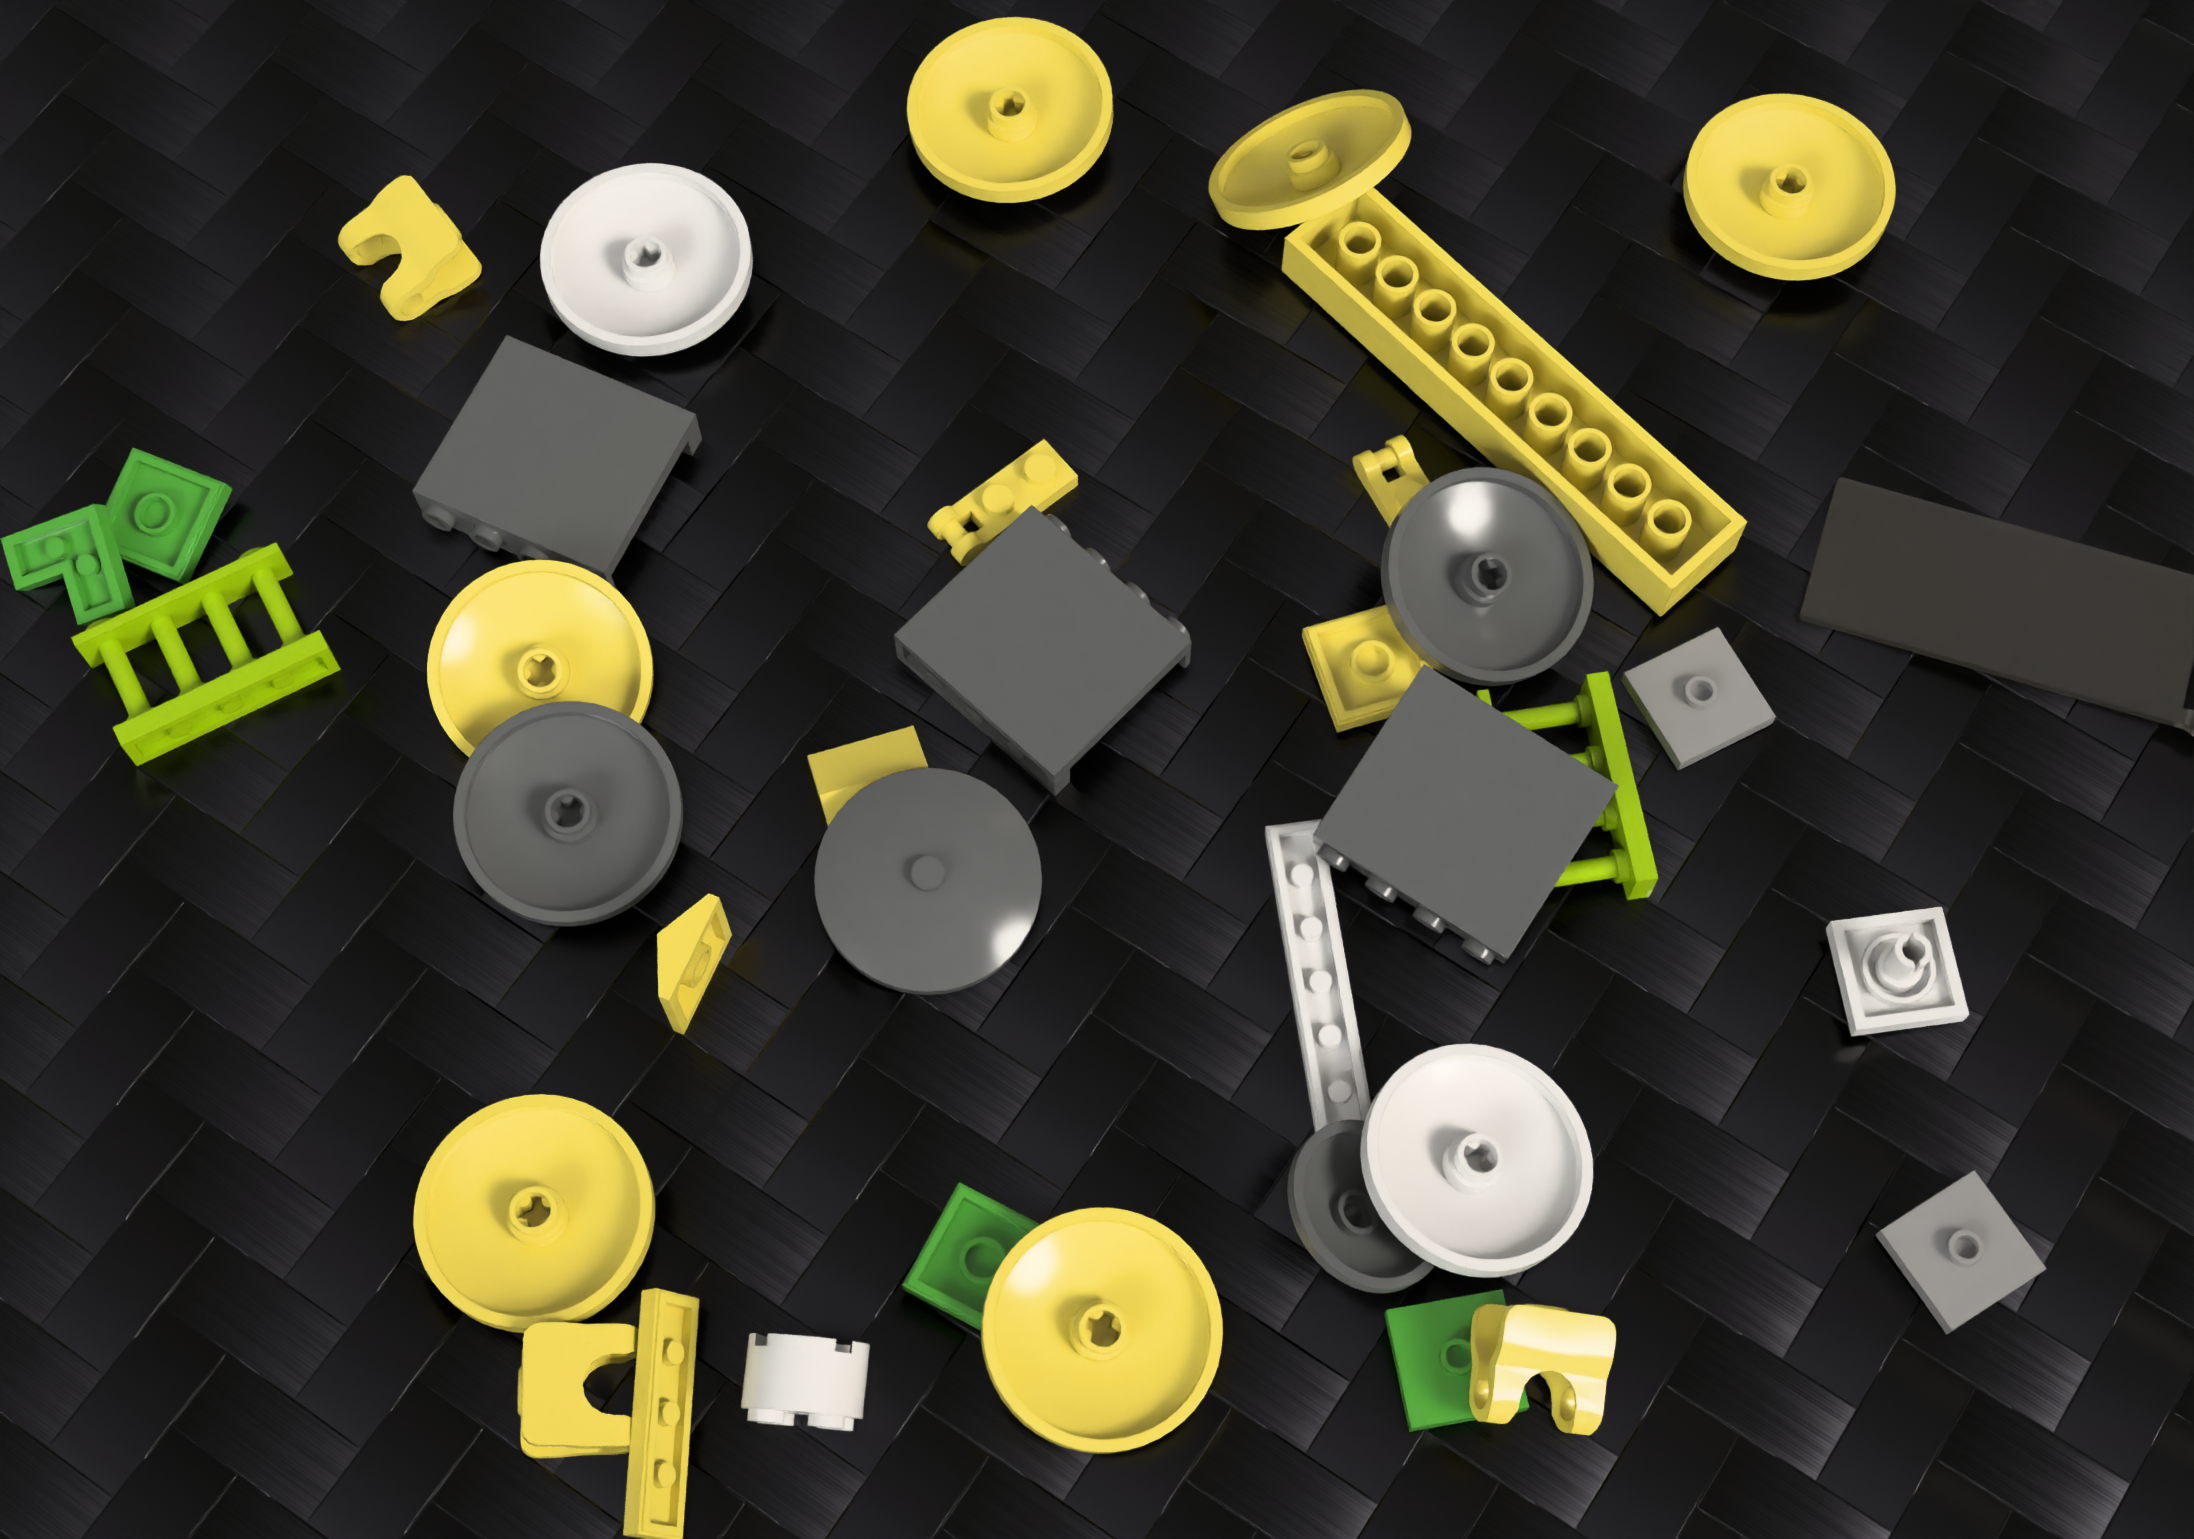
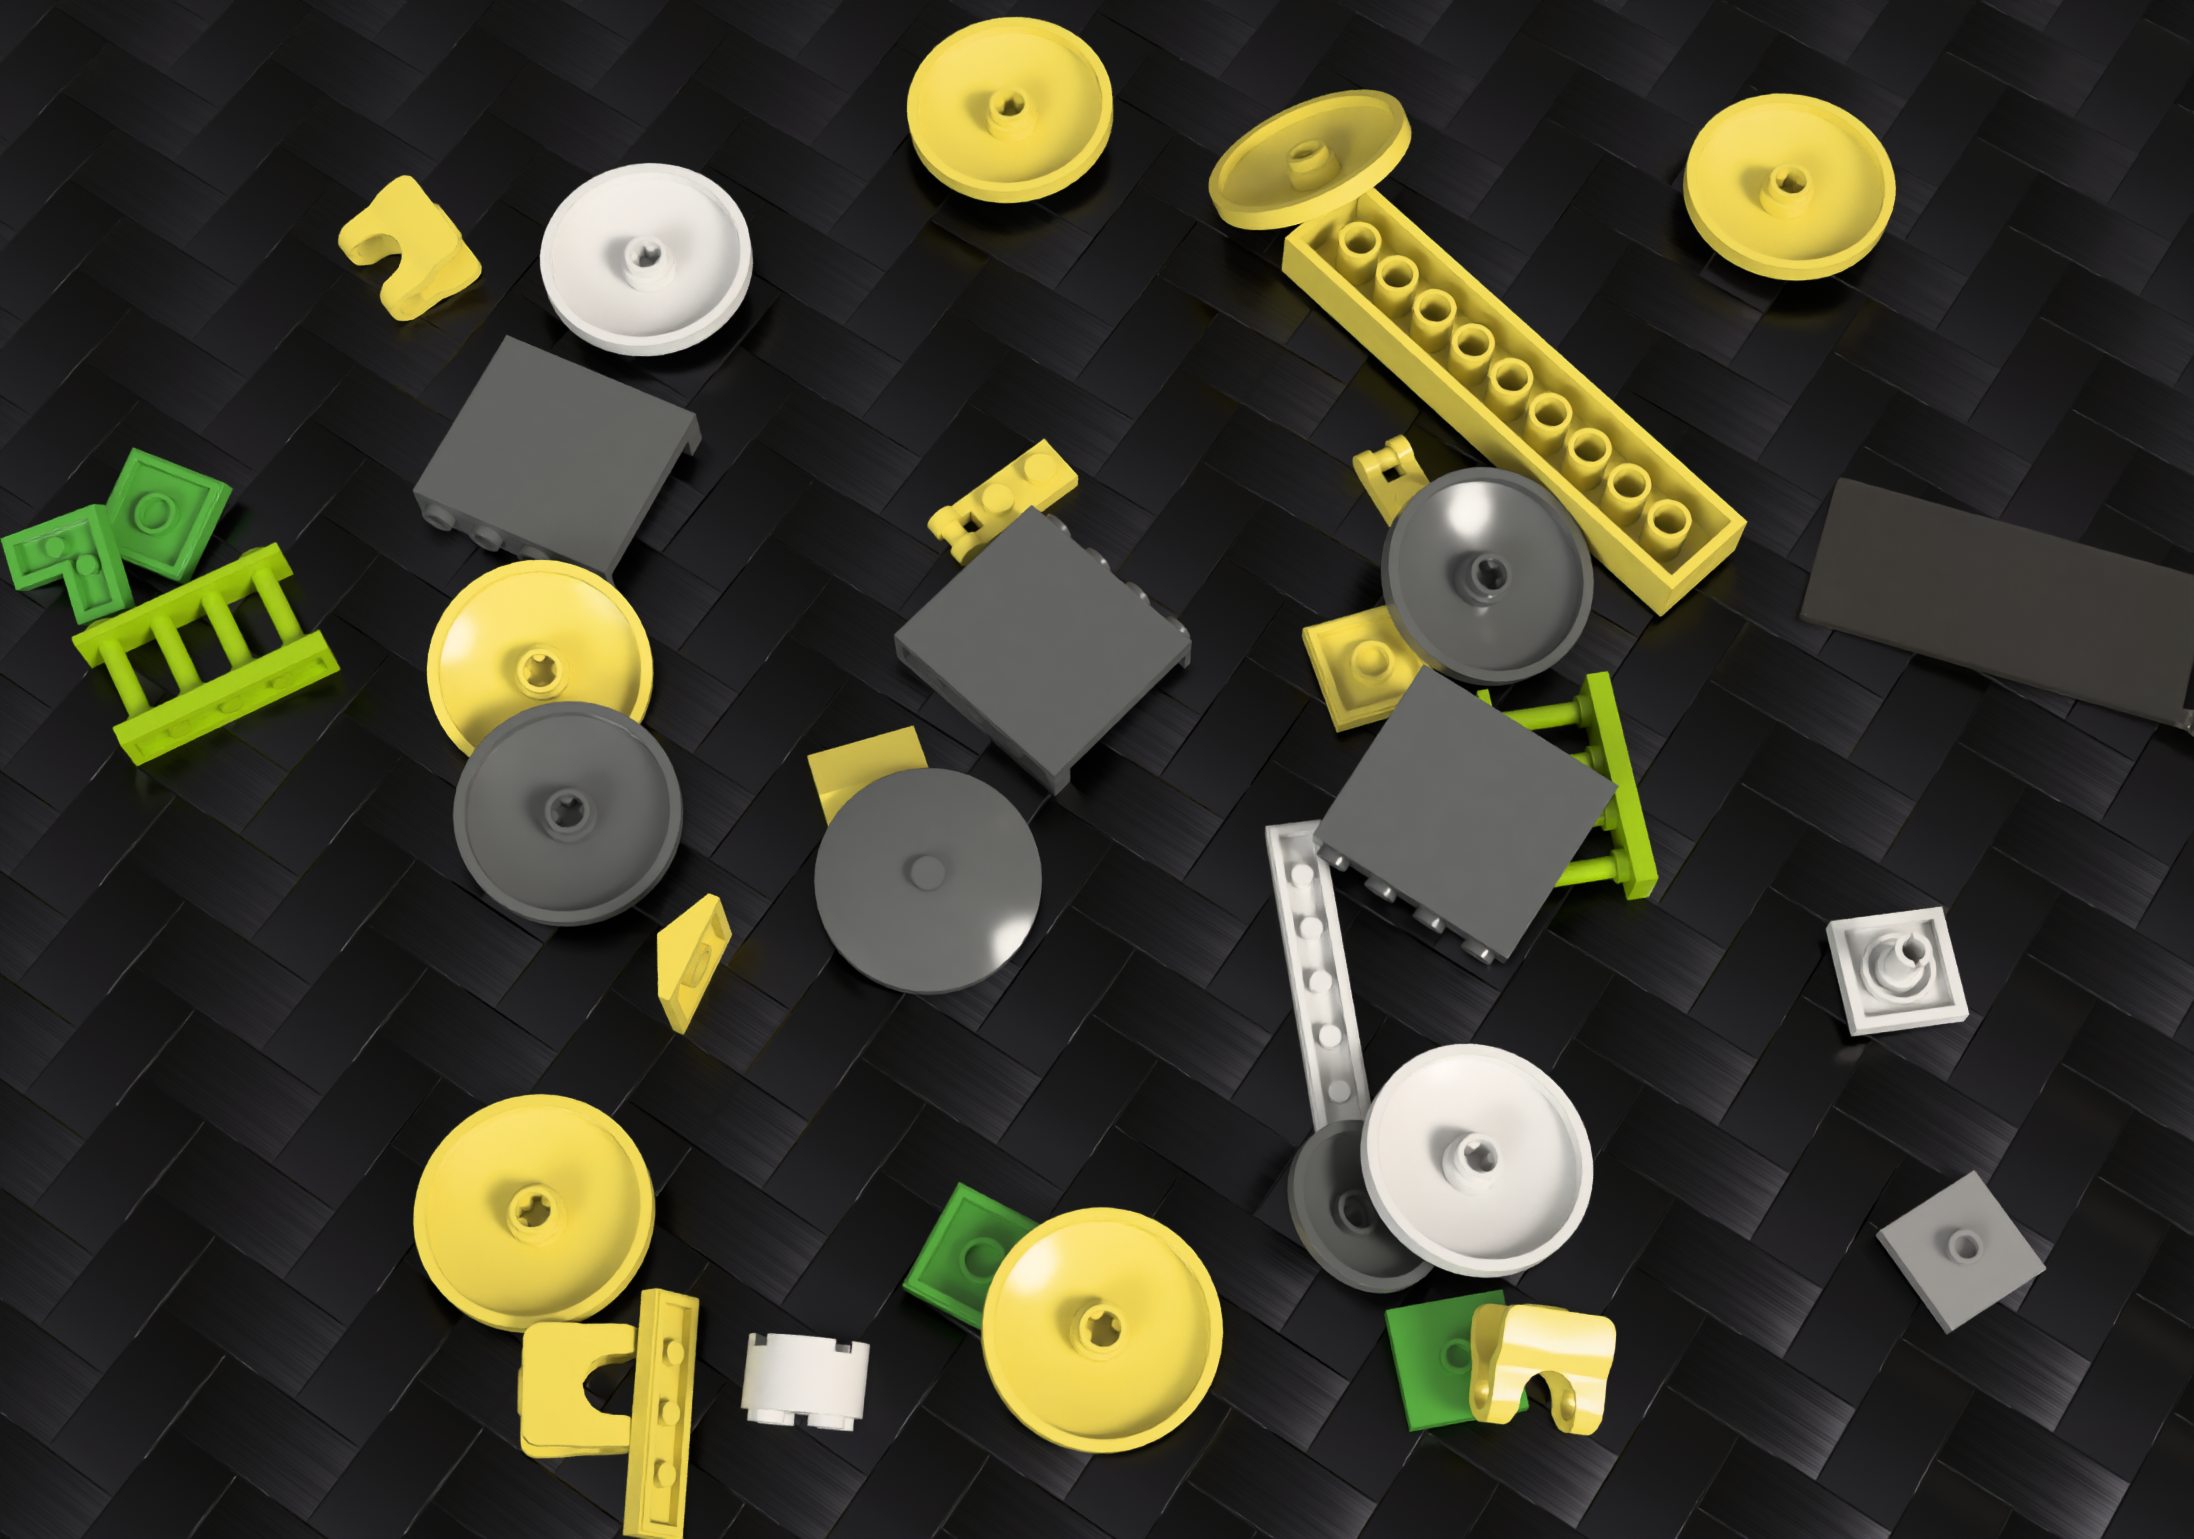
(1698, 698): light grey plate -> none

